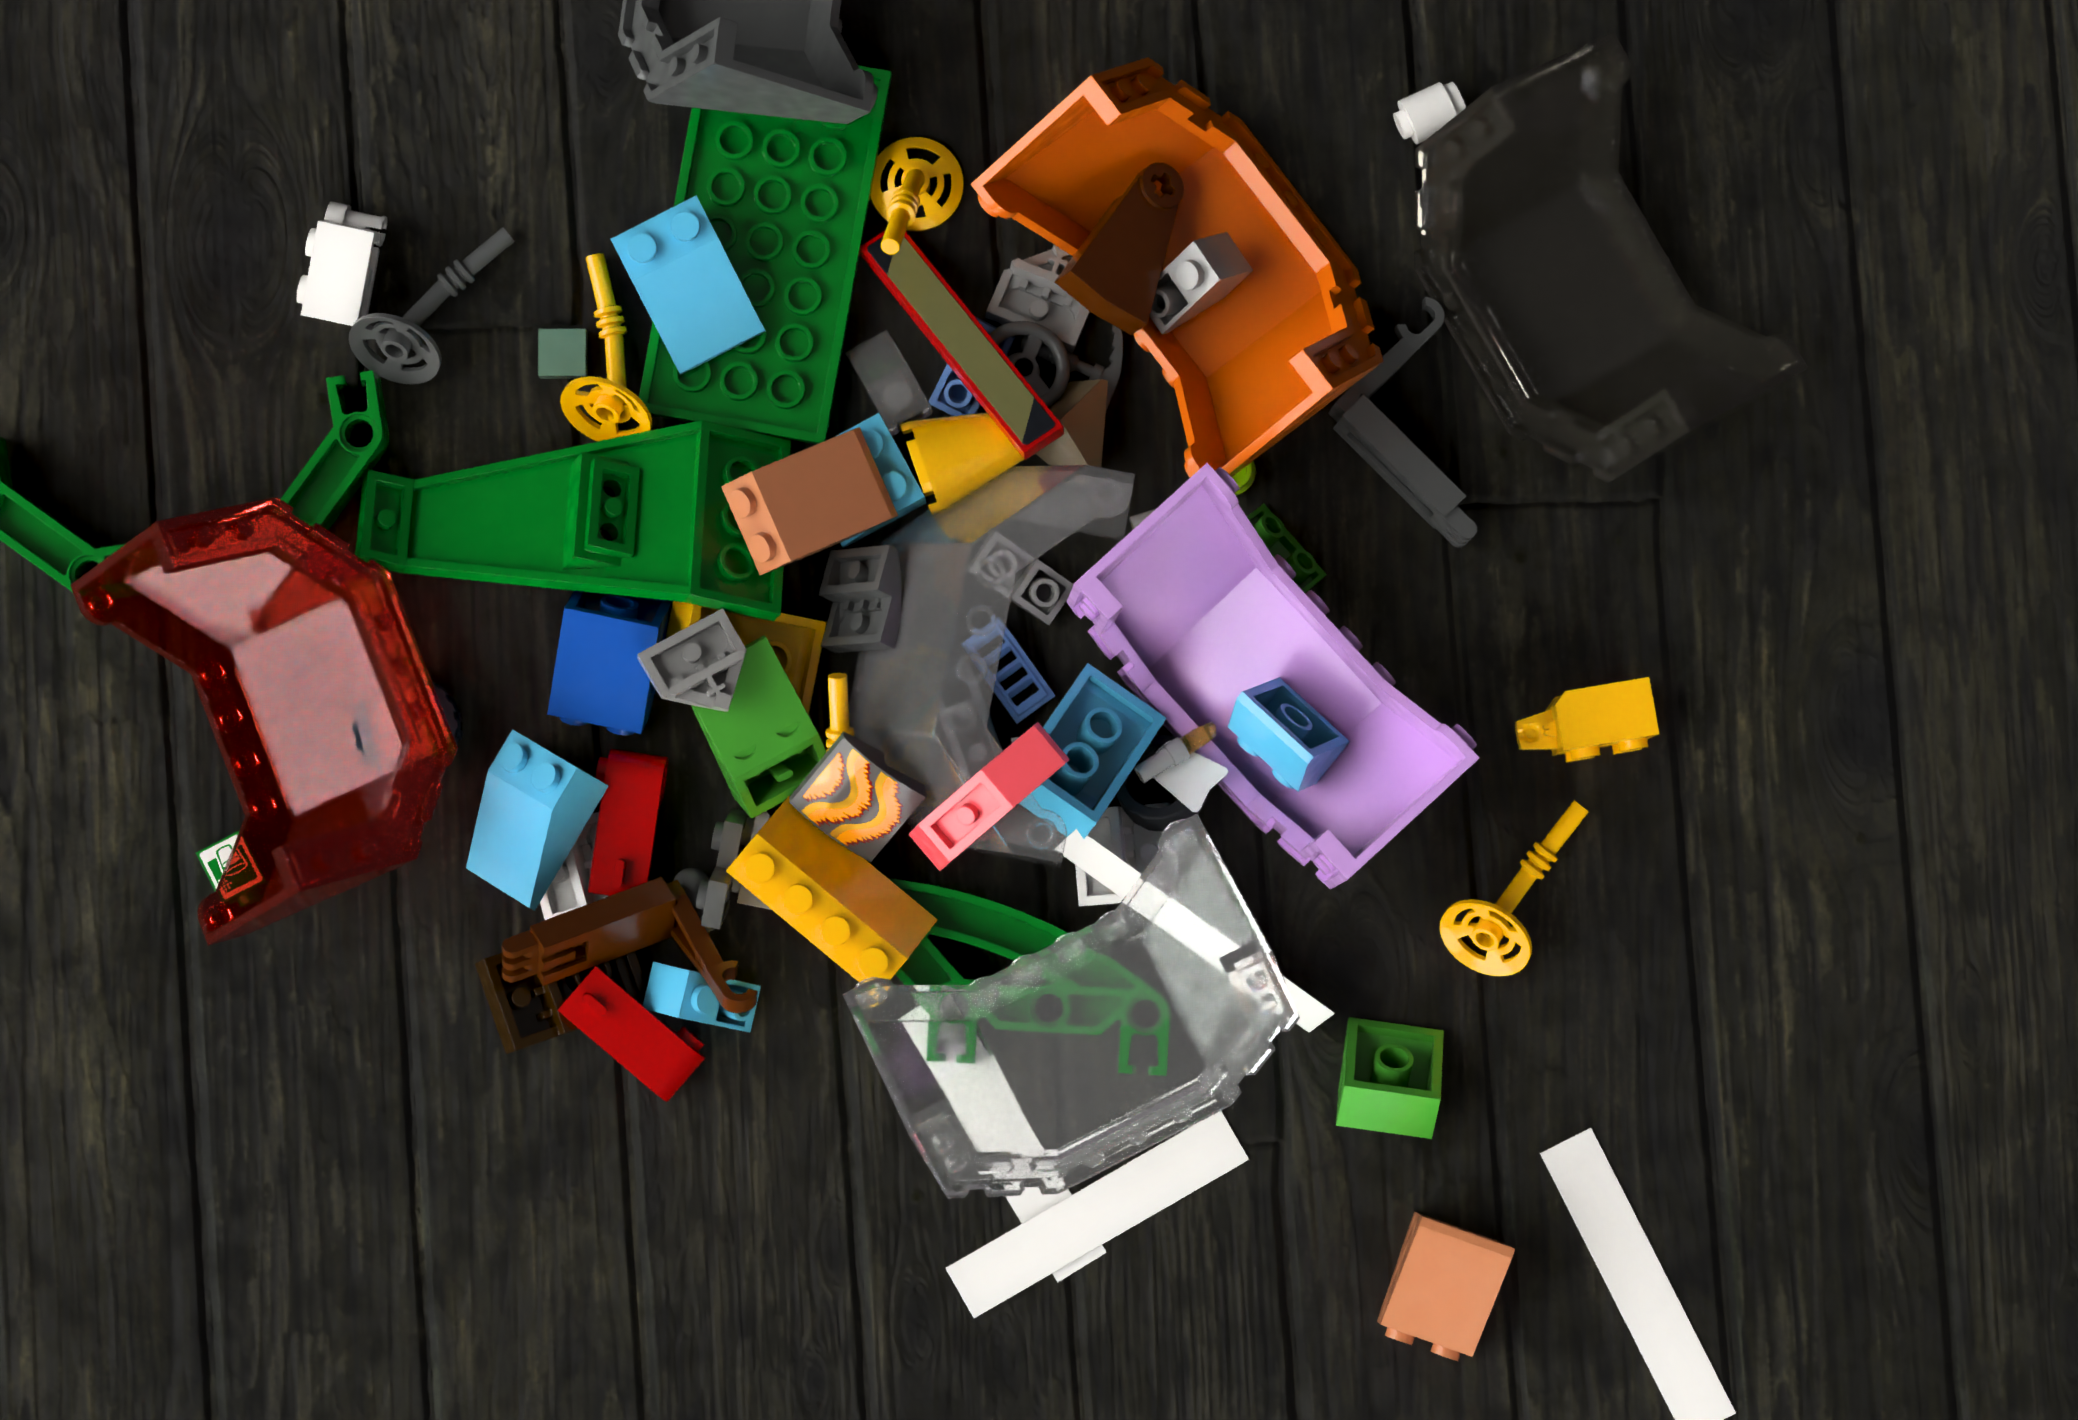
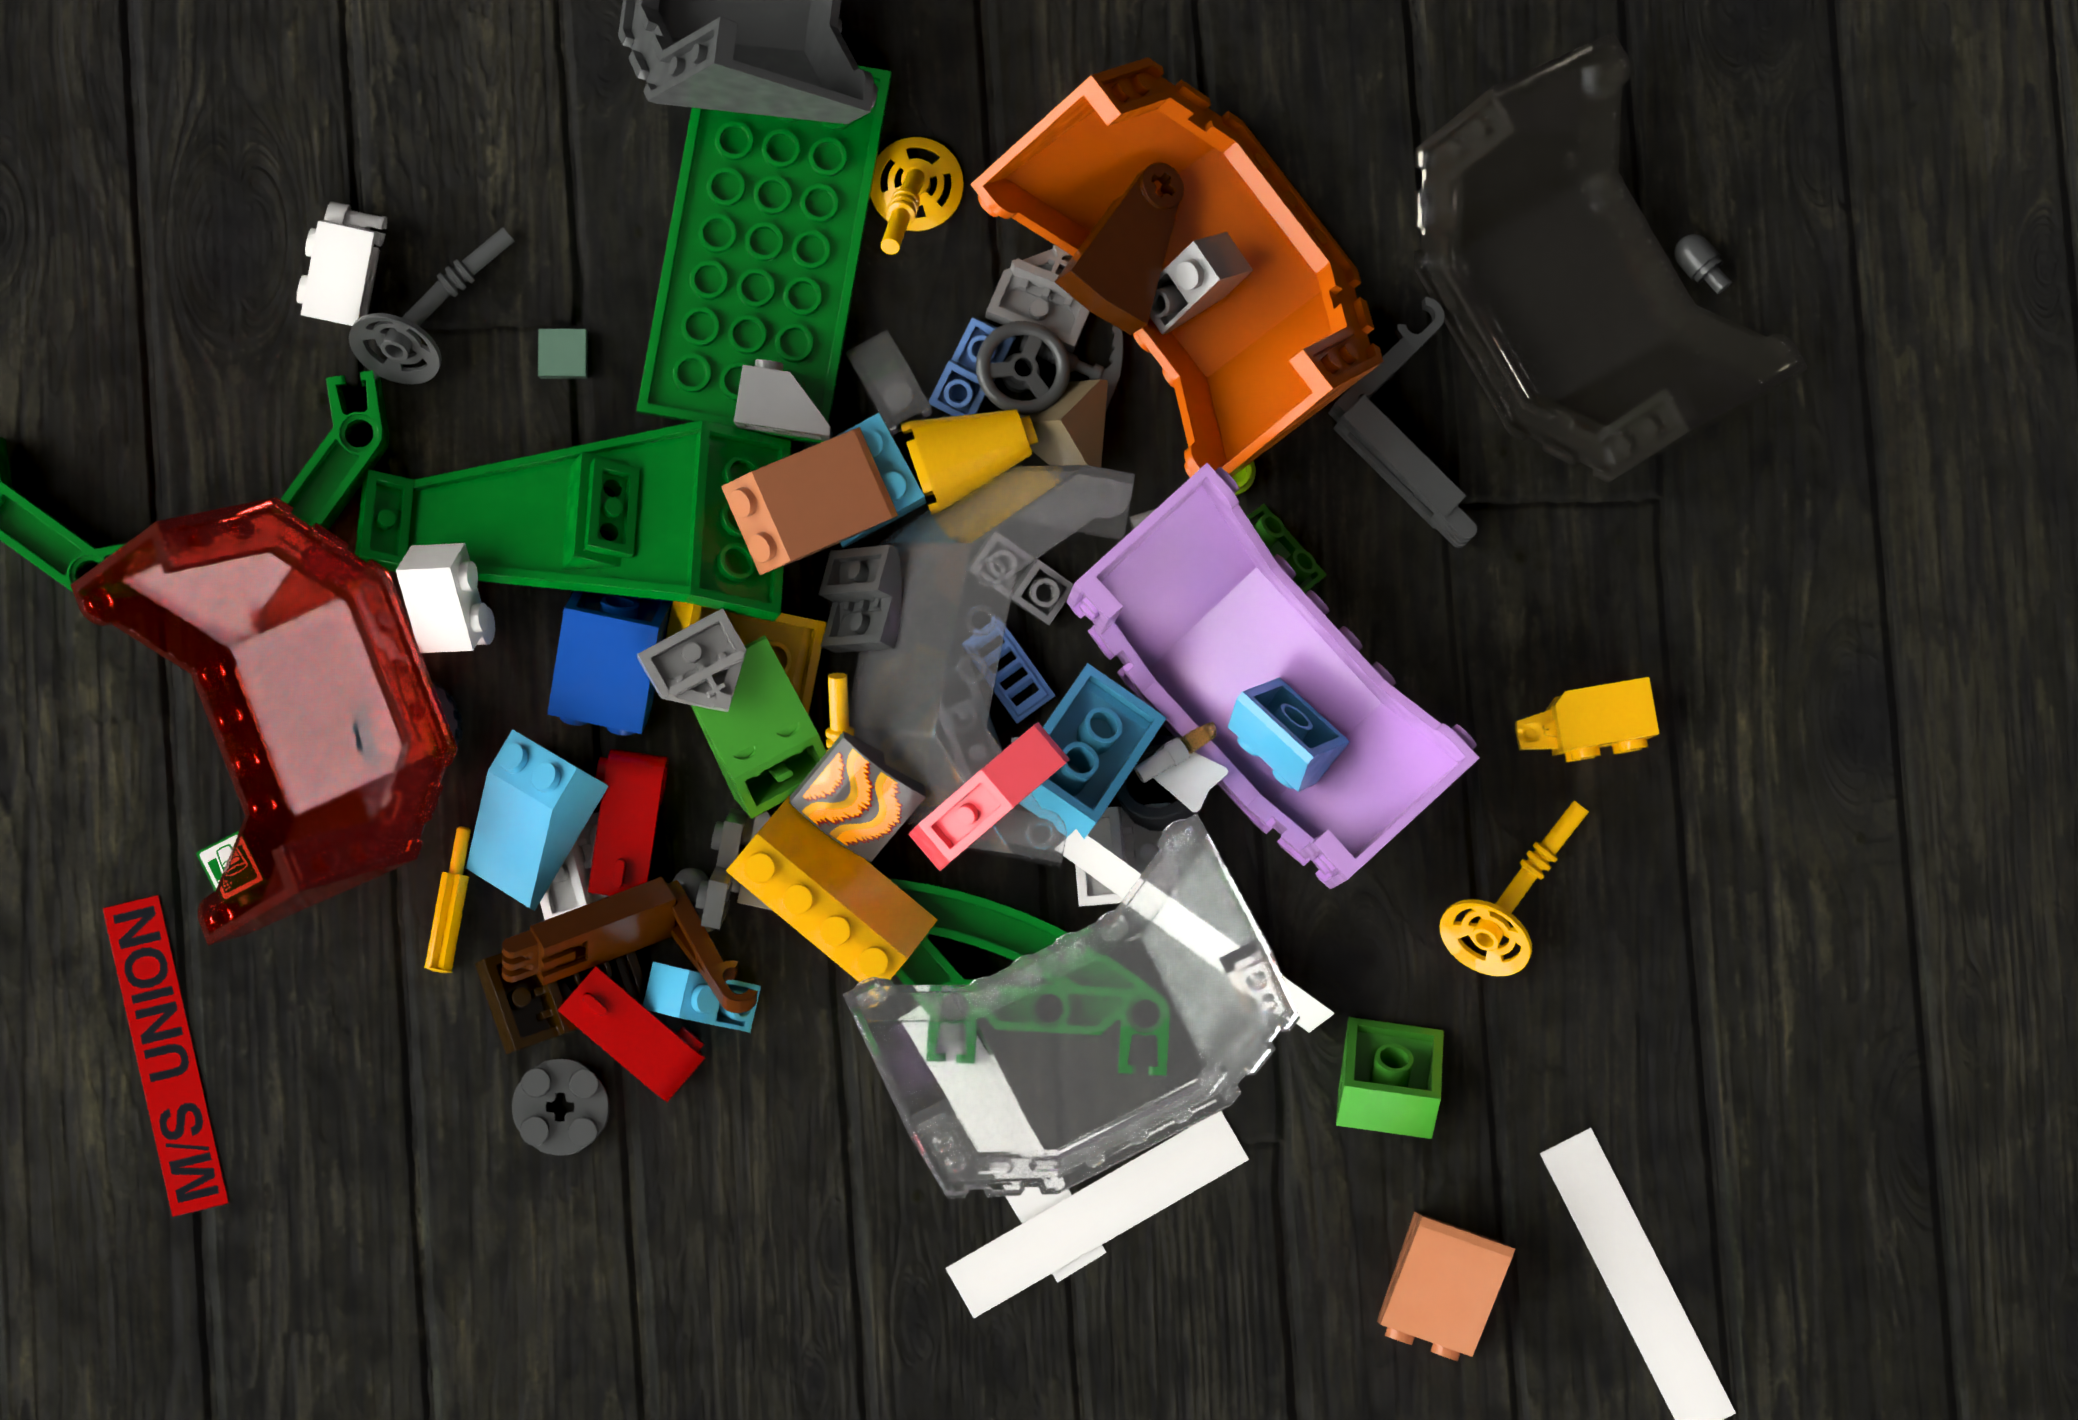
(165, 1056): none -> red sticker
(444, 599): none -> white hinge
(449, 908): none -> yellow axle
(580, 1086): none -> dark grey plate
(611, 400): yellow dish -> none
(688, 285): medium azure slope -> none
(777, 404): none -> light grey slope
(964, 345): olive tile -> none
(1428, 111): white brick -> none
(1701, 261): none -> dark grey cylinder

